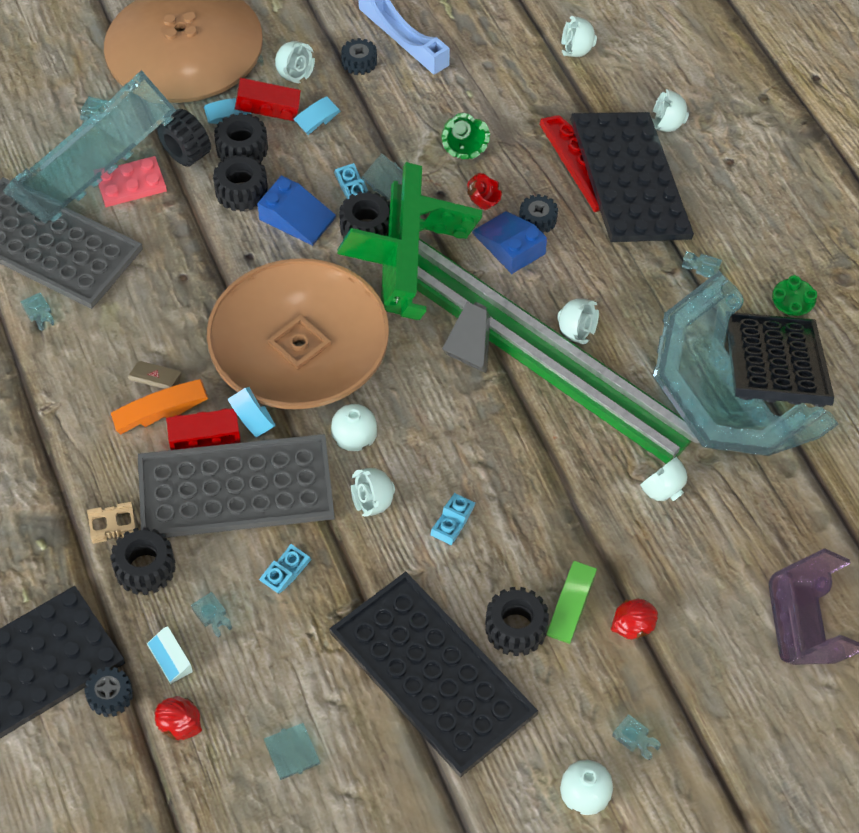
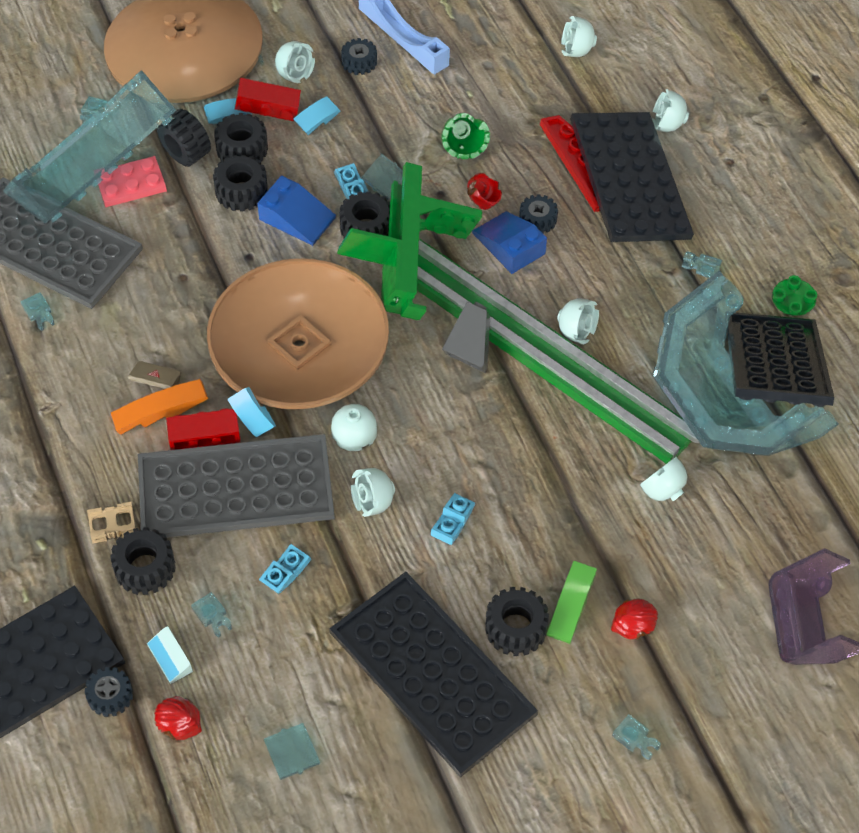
(586, 787): light aqua cylinder -> none

